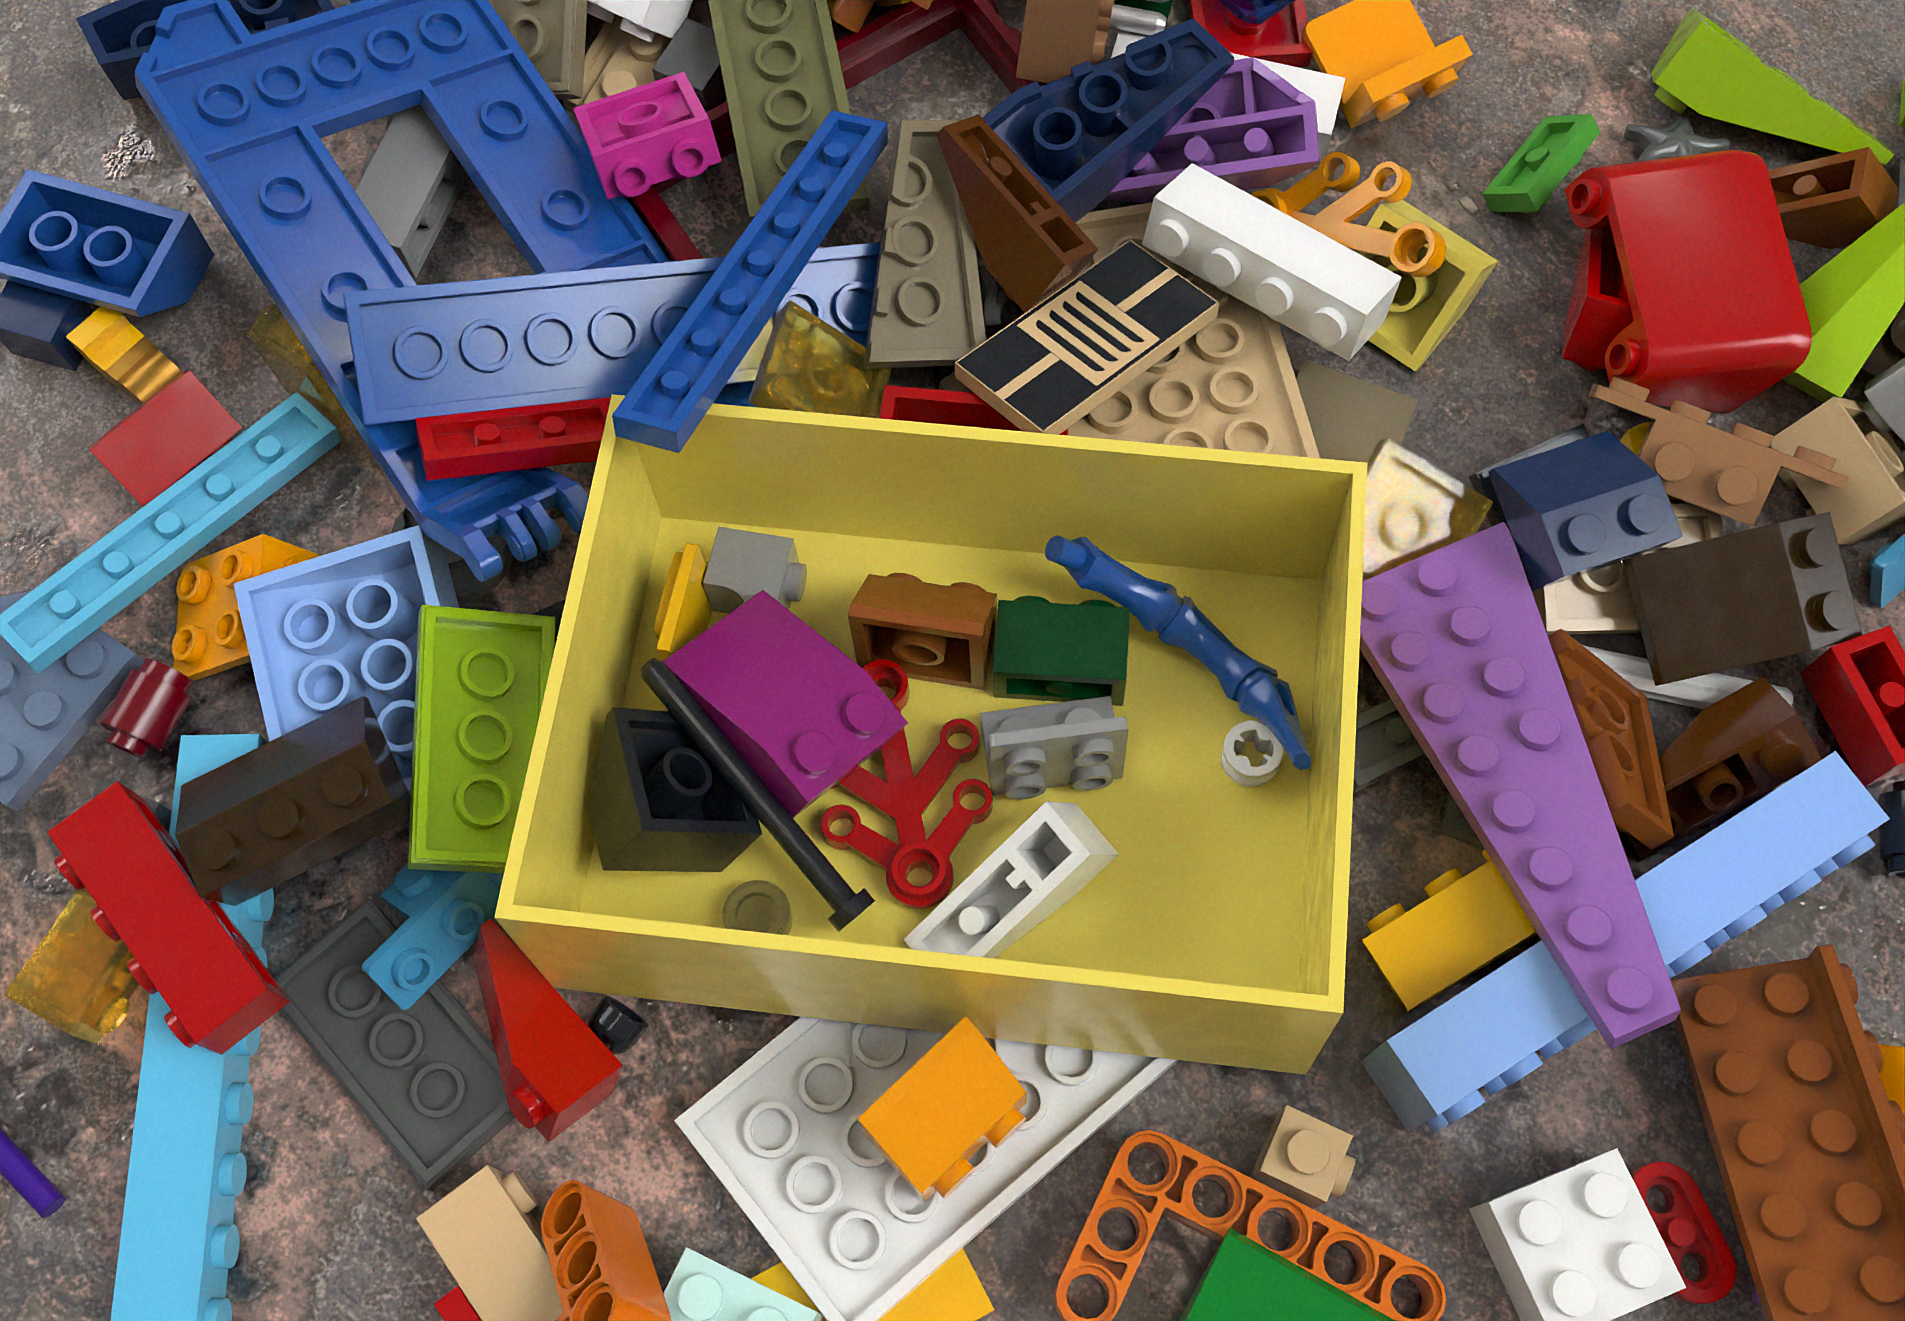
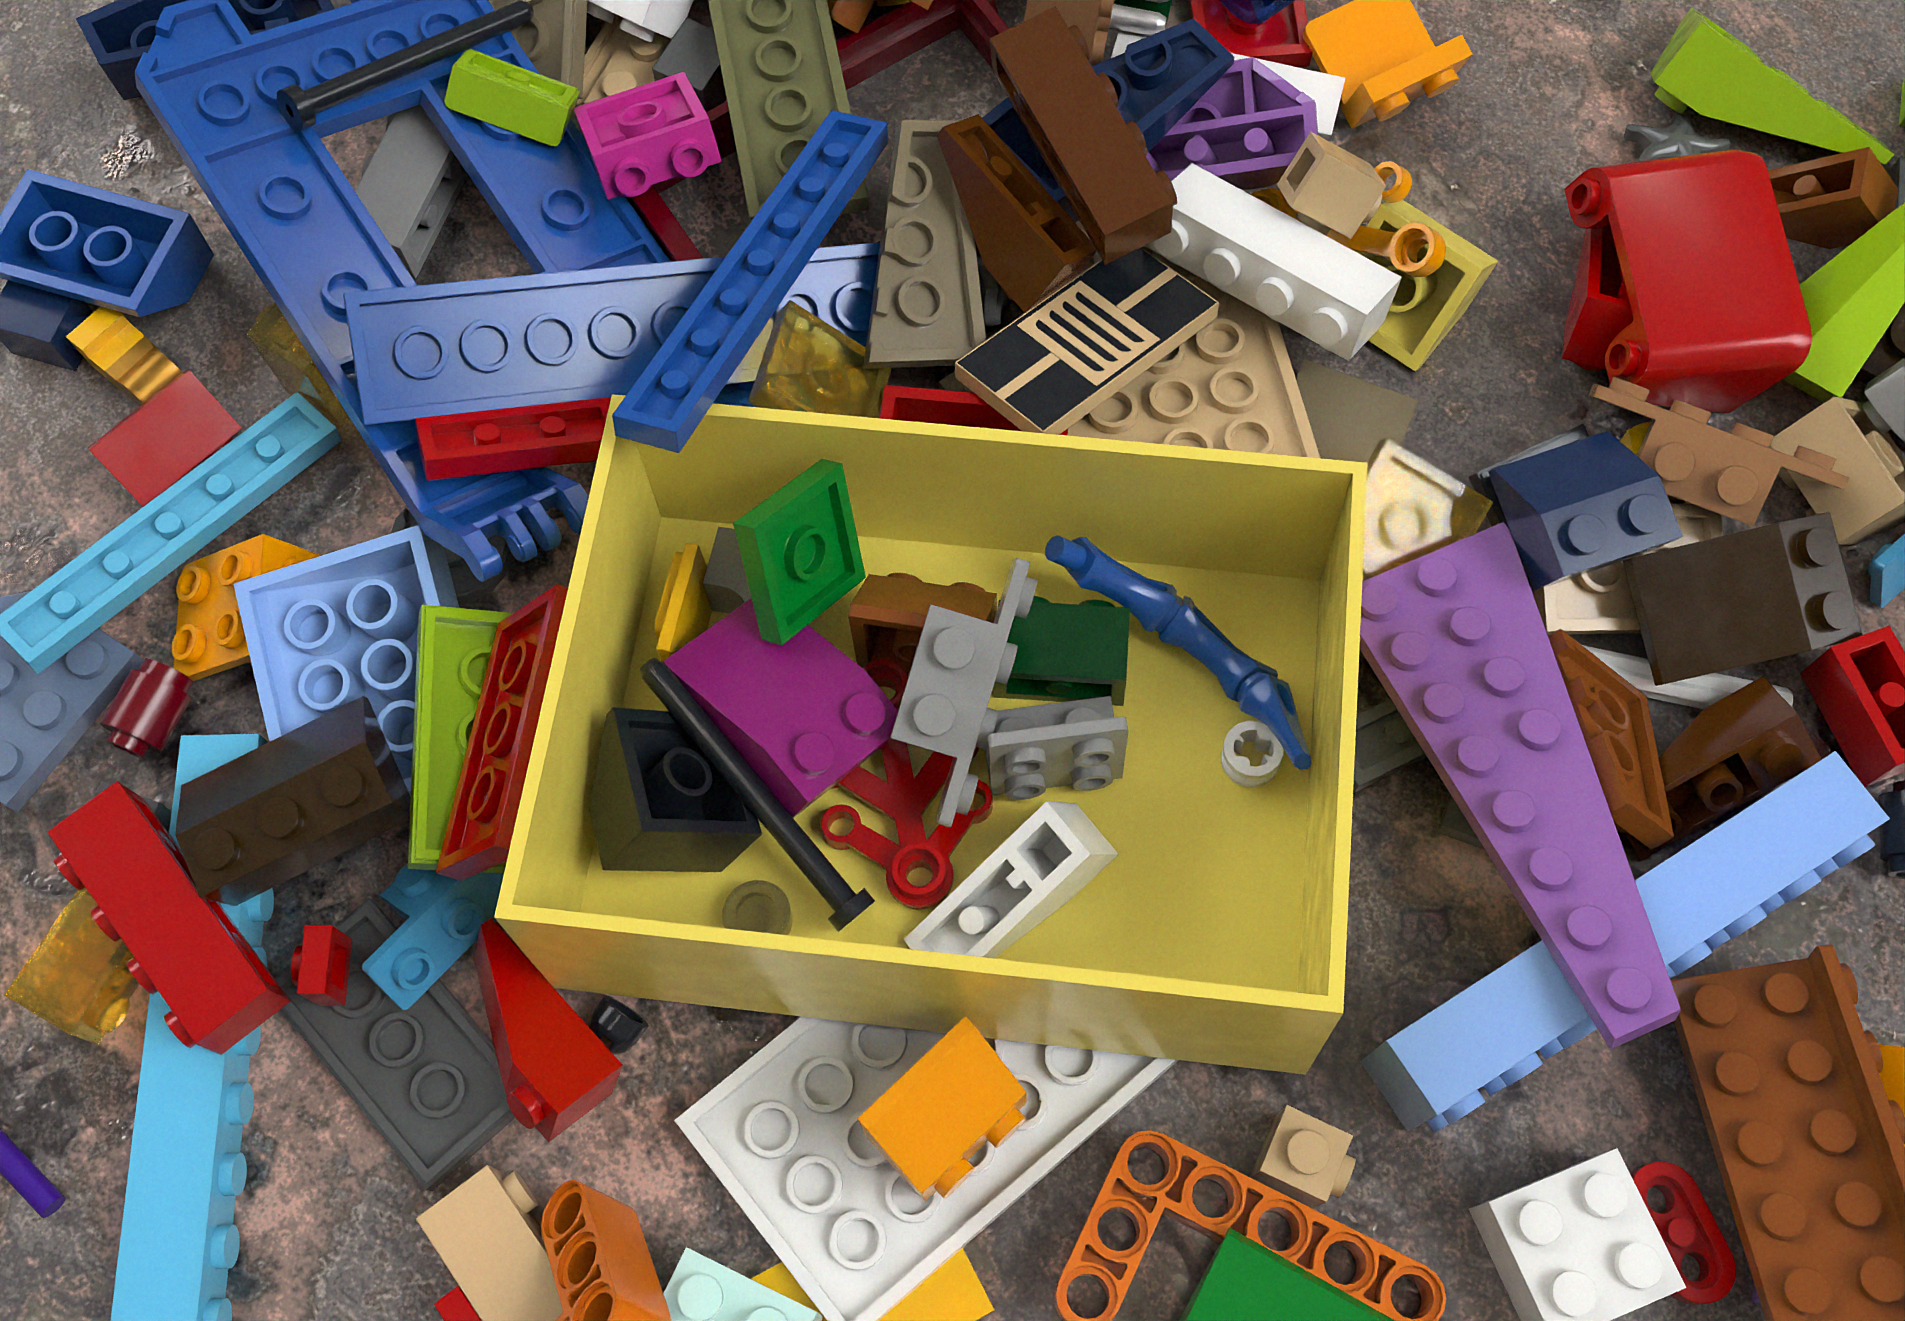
(301, 106): none -> black bar
(322, 965): none -> red plate
(502, 738): none -> red plate
(510, 97): none -> lime slope
(800, 551): none -> green plate
(953, 684): none -> light grey bracket
(1083, 135): none -> reddish brown brick
(1331, 187): none -> tan brick
(1448, 935): yellow brick -> none
(1541, 163): bright green plate -> none

